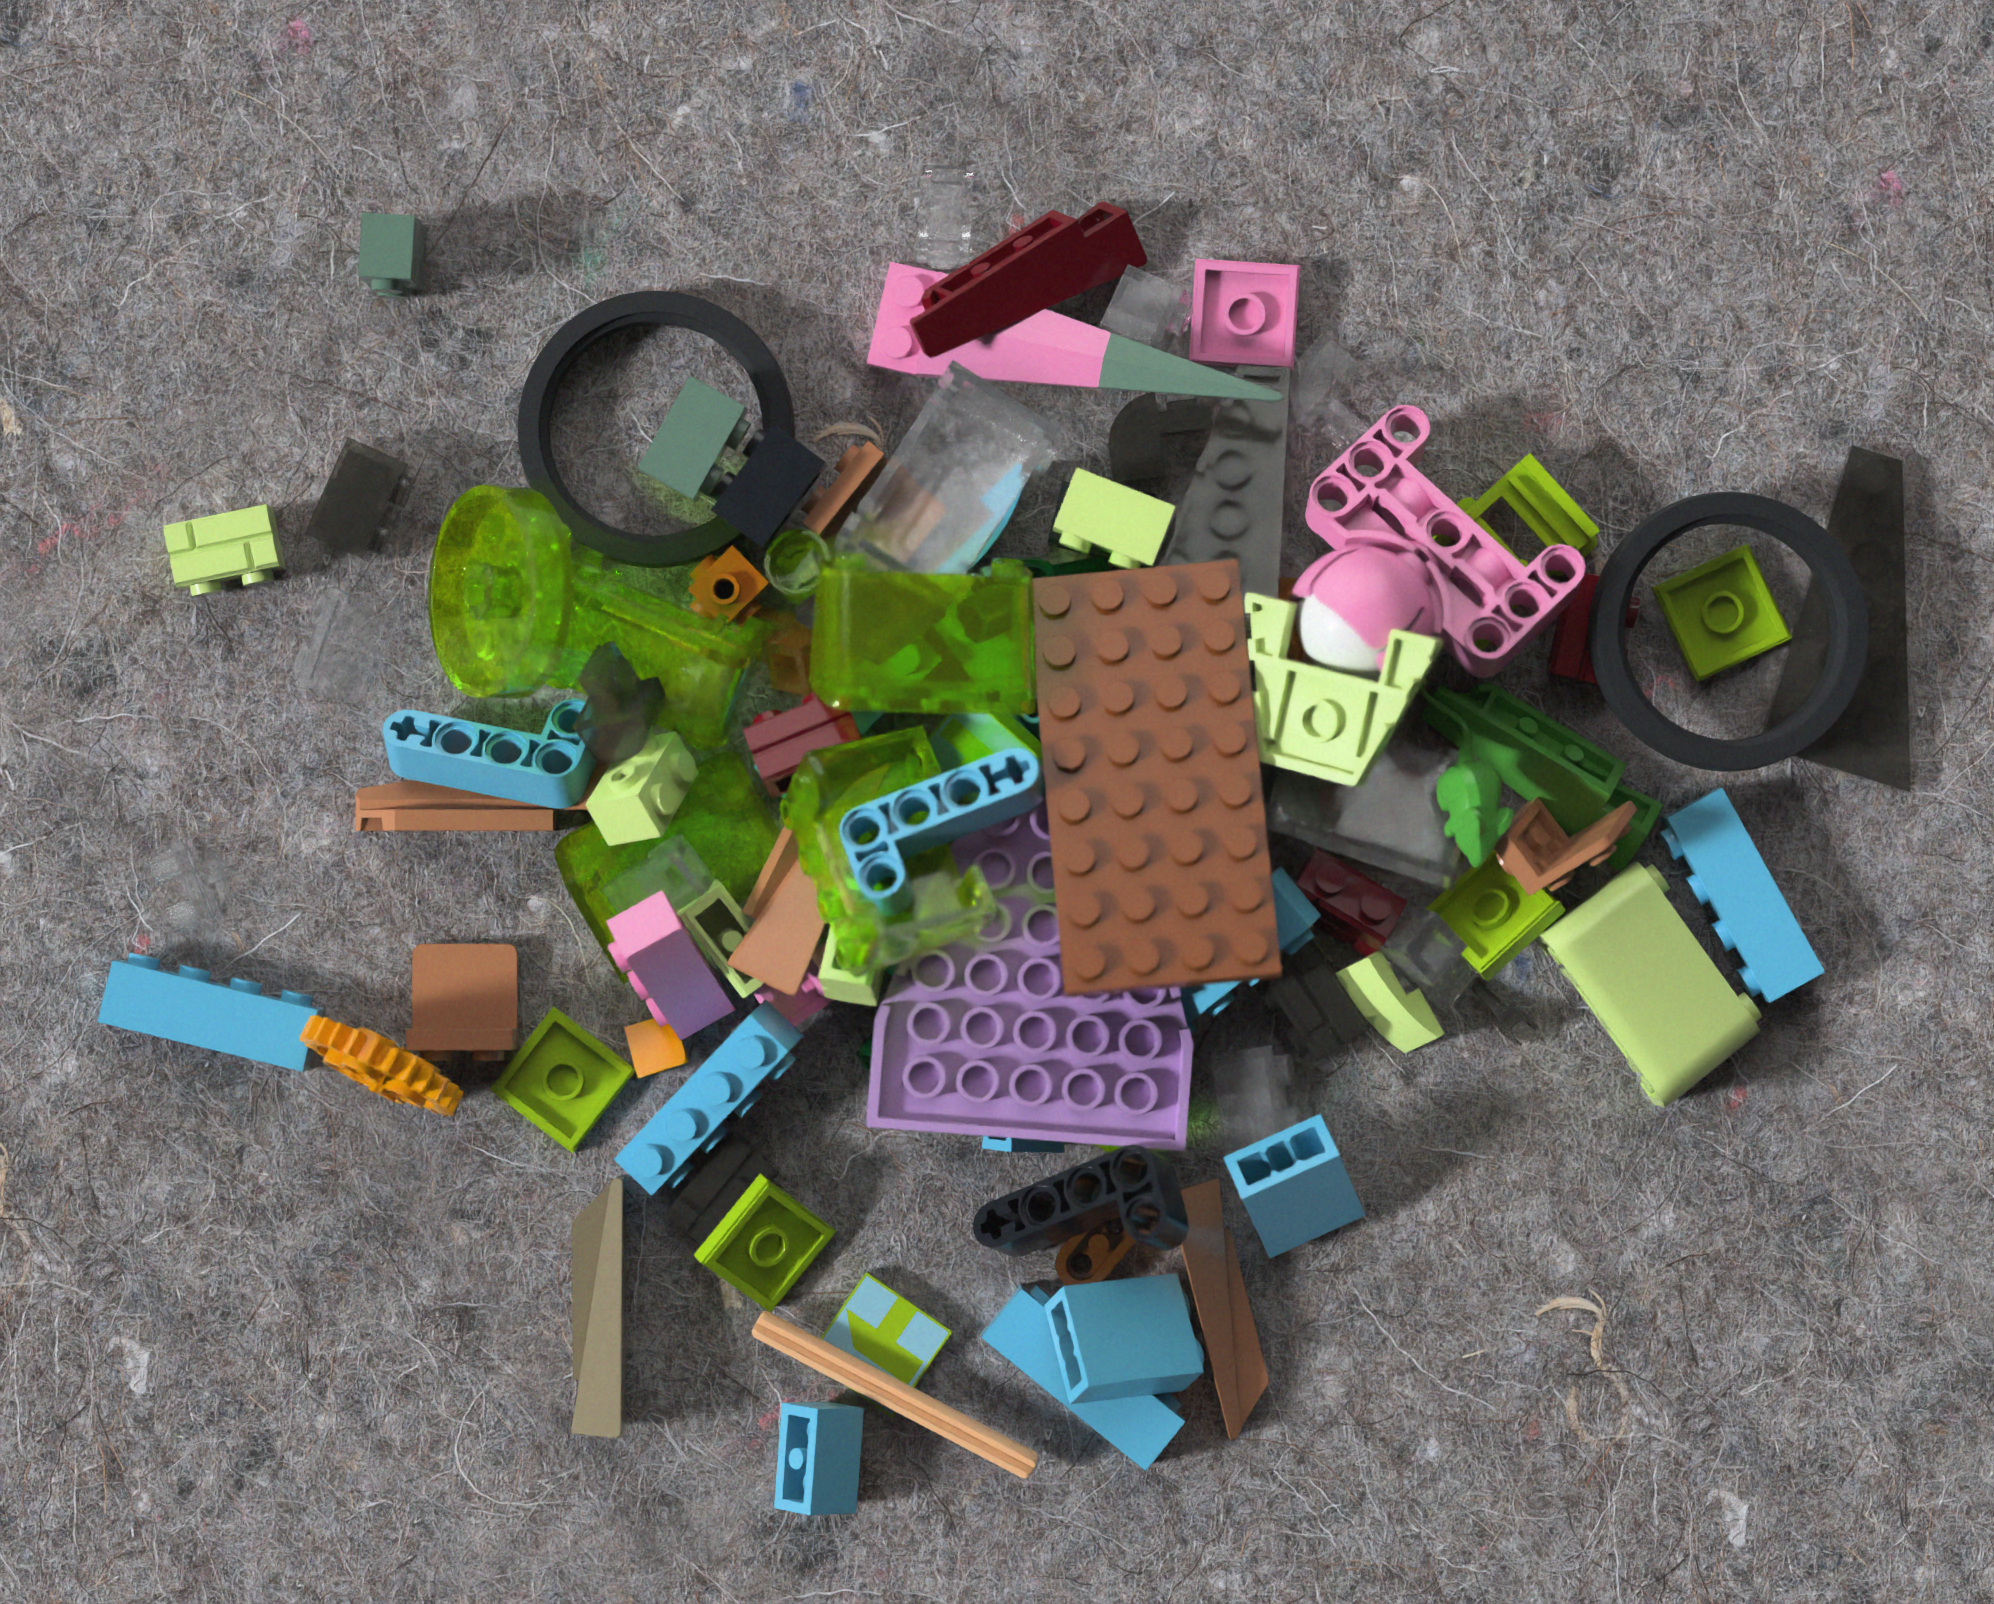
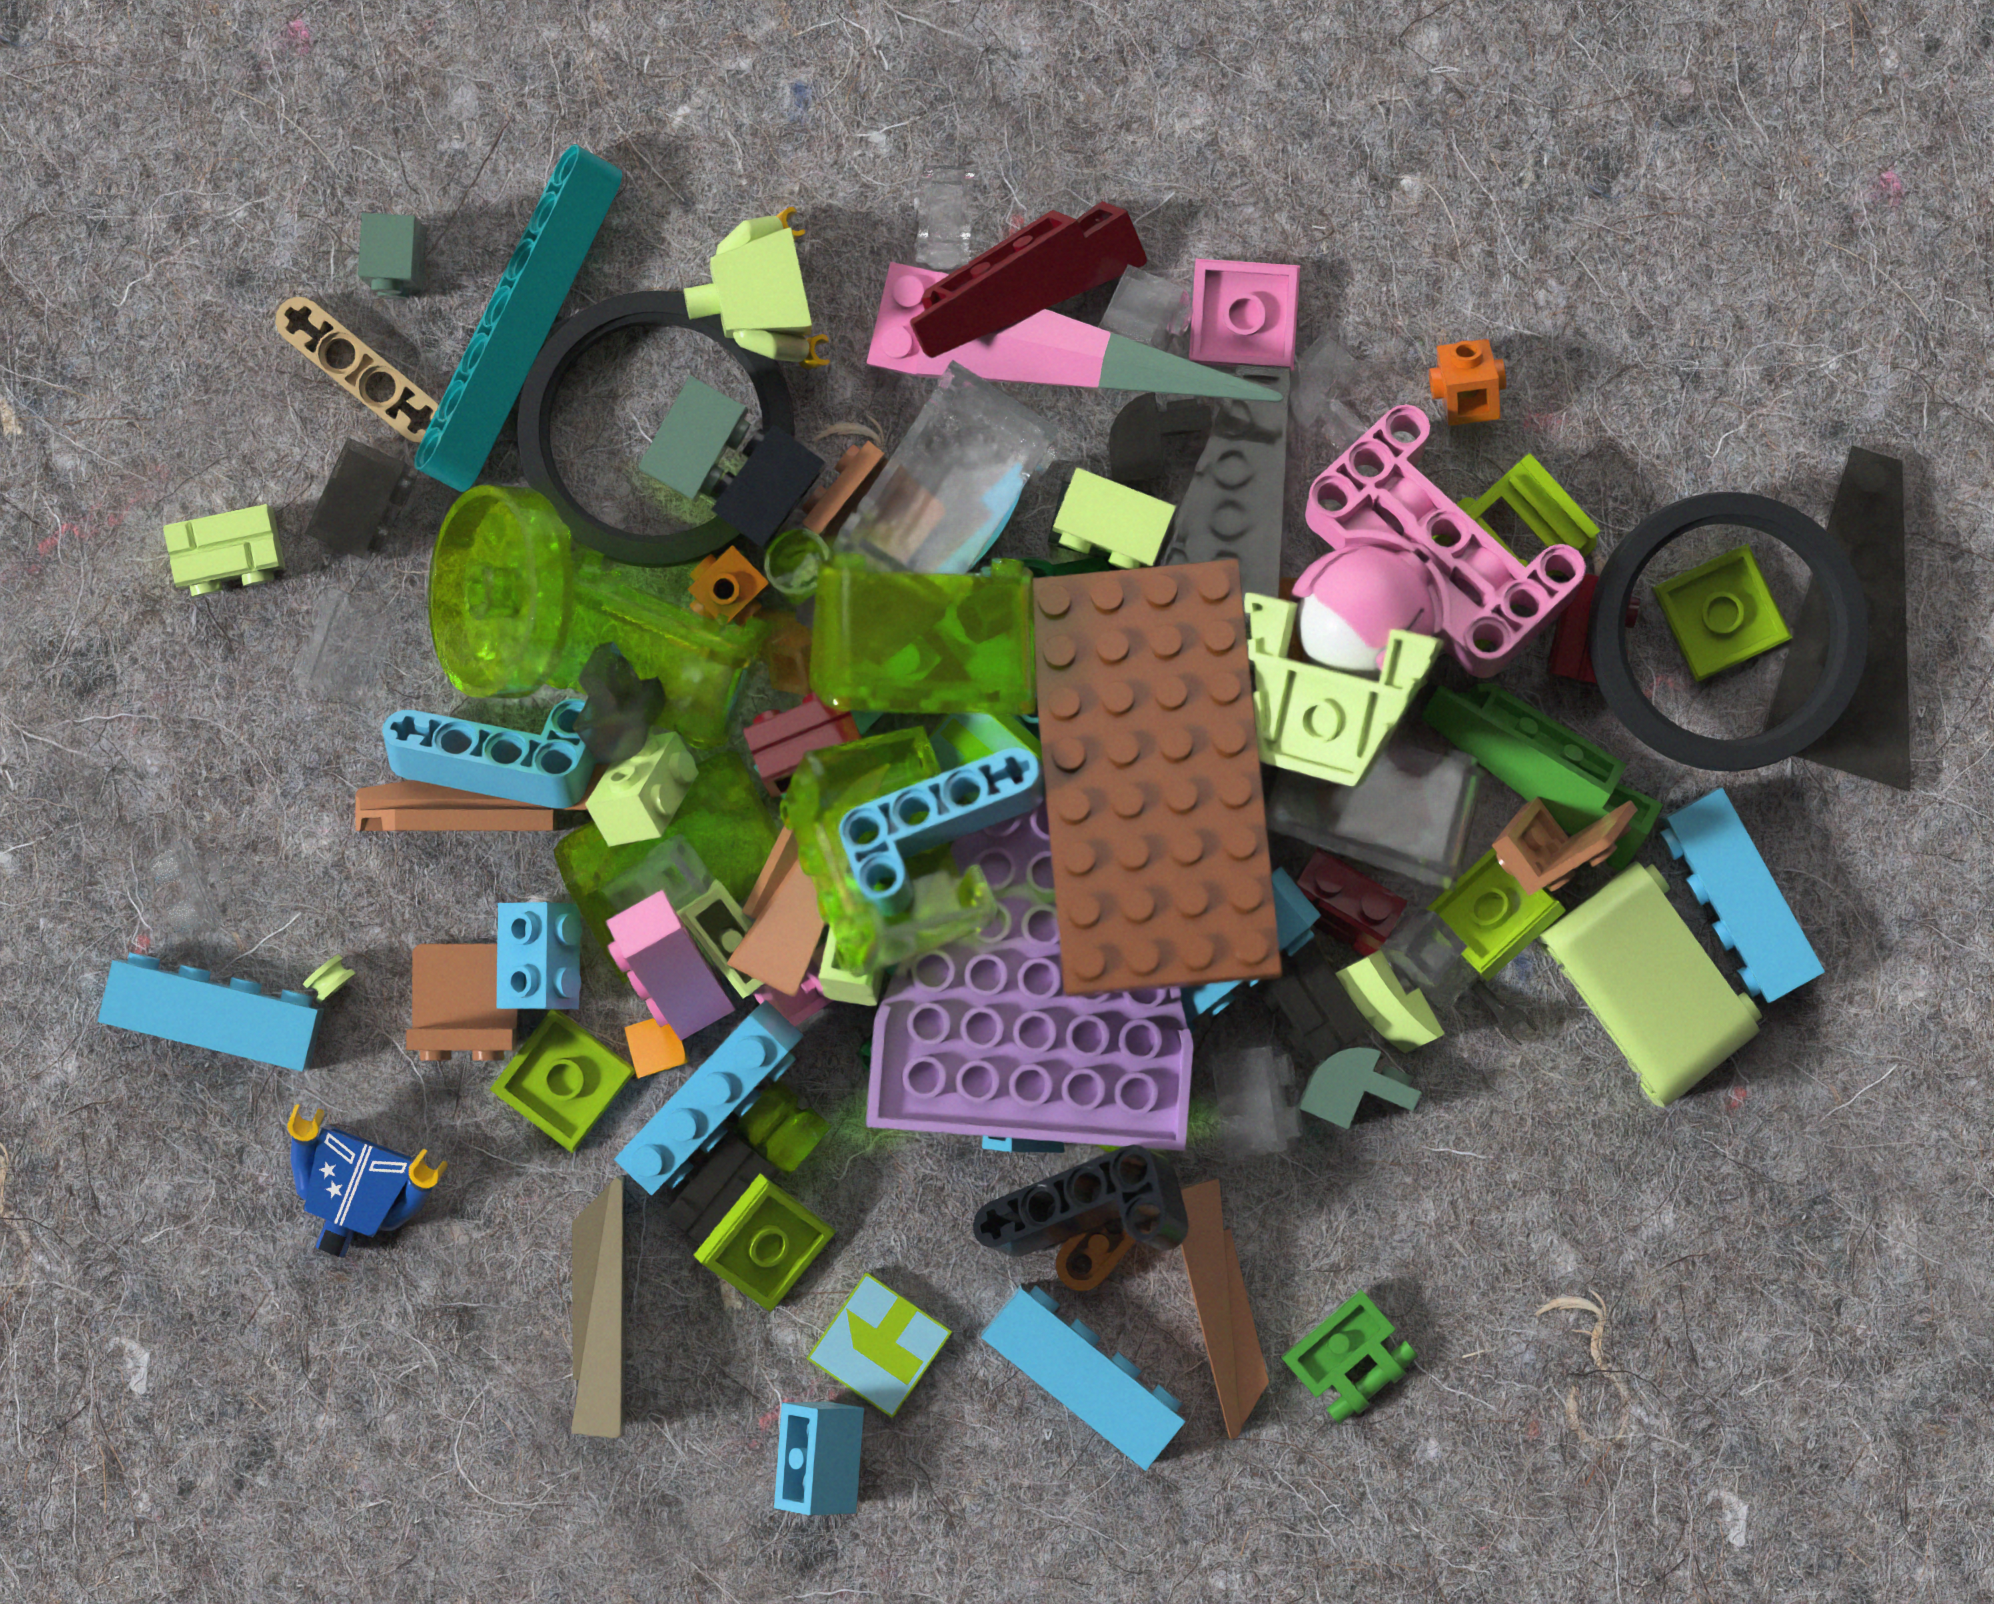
(329, 978): none -> yellowish green bush
(355, 1182): none -> blue torso
(357, 375): none -> tan beam
(381, 1065): light orange gear -> none
(518, 318): none -> teal beam
(538, 956): none -> medium azure brick
(760, 292): none -> yellowish green torso
(782, 1127): none -> clear neon green wheel
(895, 1394): light nougat axle -> none
(1124, 1338): medium azure brick -> none
(1294, 1186): medium azure brick -> none
(1338, 1345): none -> bright green plate
(1344, 1075): none -> sand green brick
(1468, 381): none -> orange brick
(1471, 796): bright green animal -> none

